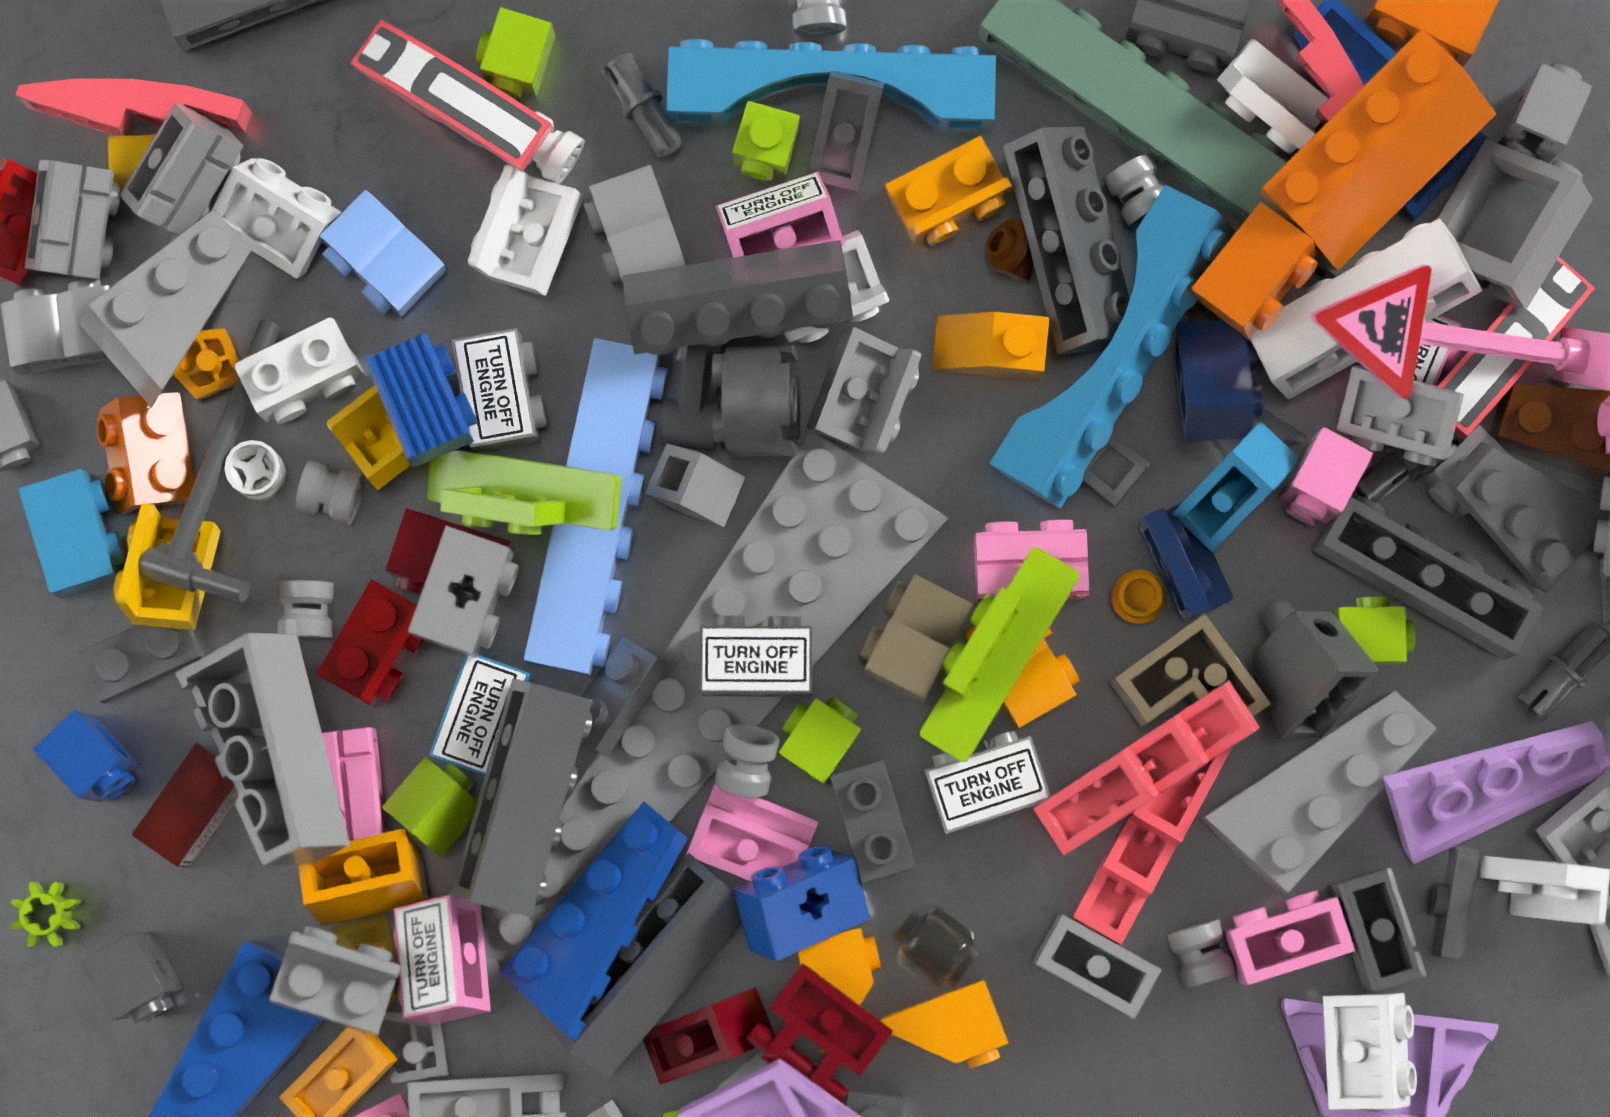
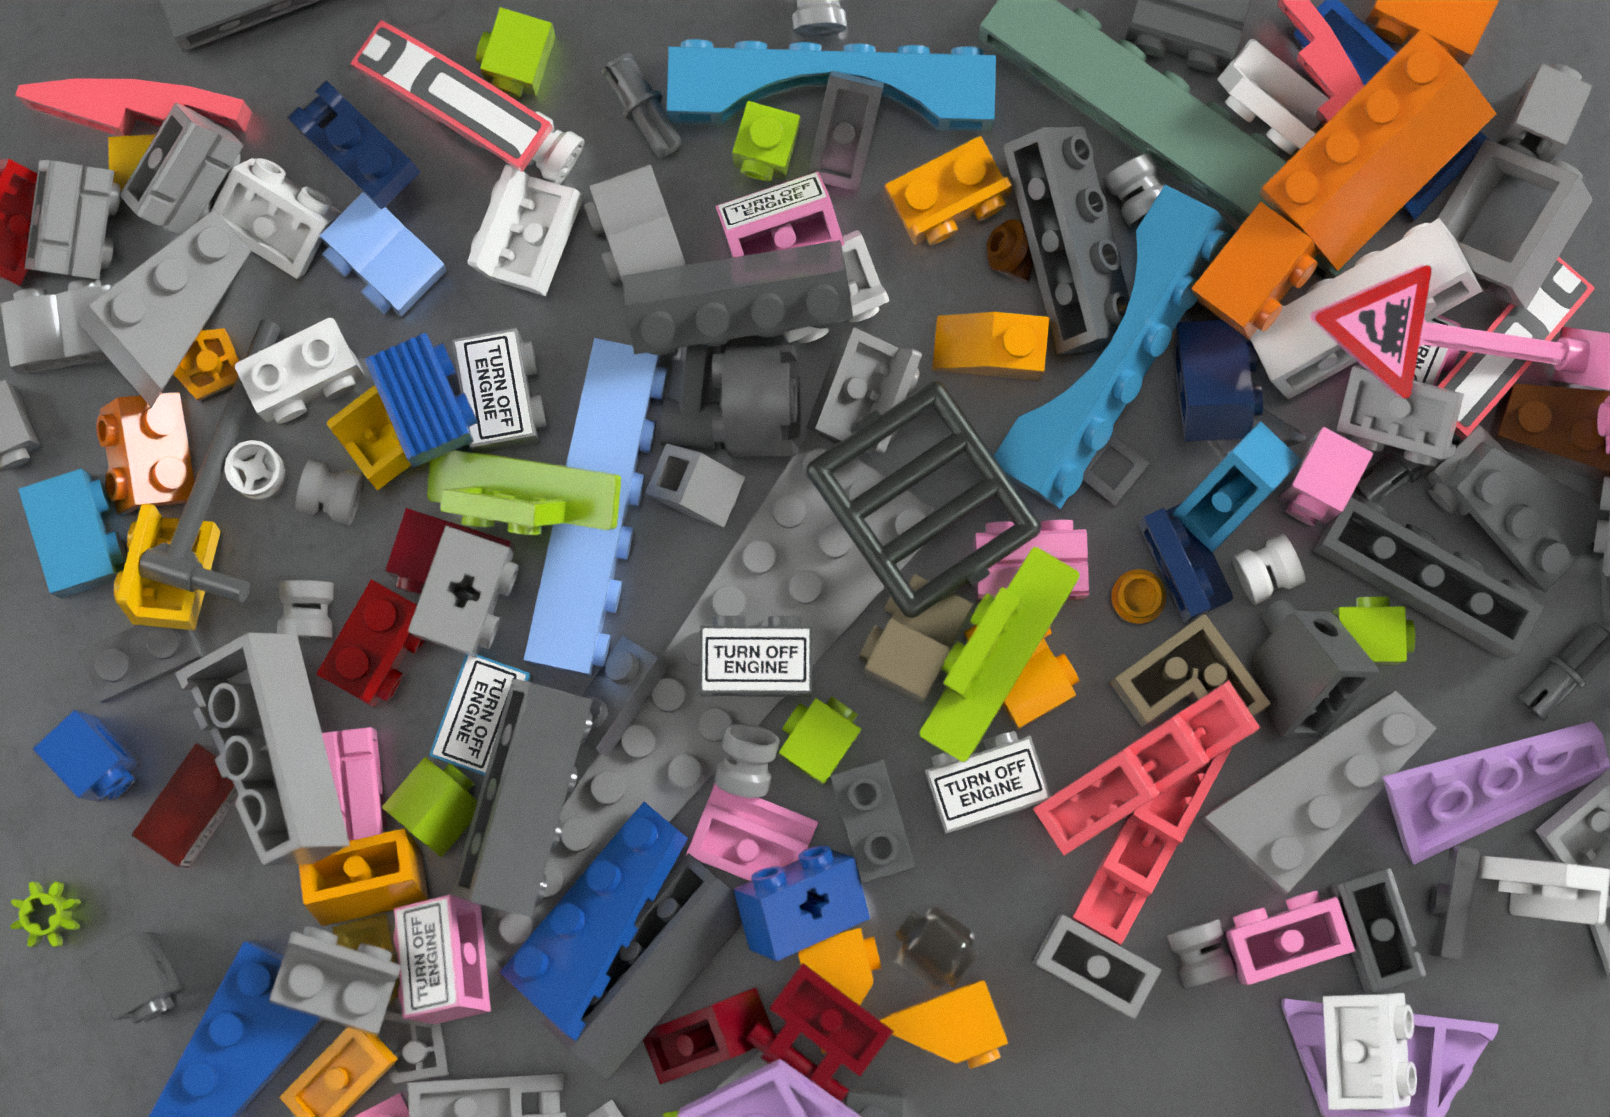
(354, 146): none -> dark blue plate
(962, 440): none -> pearl dark grey bar
(1268, 569): none -> white wheel

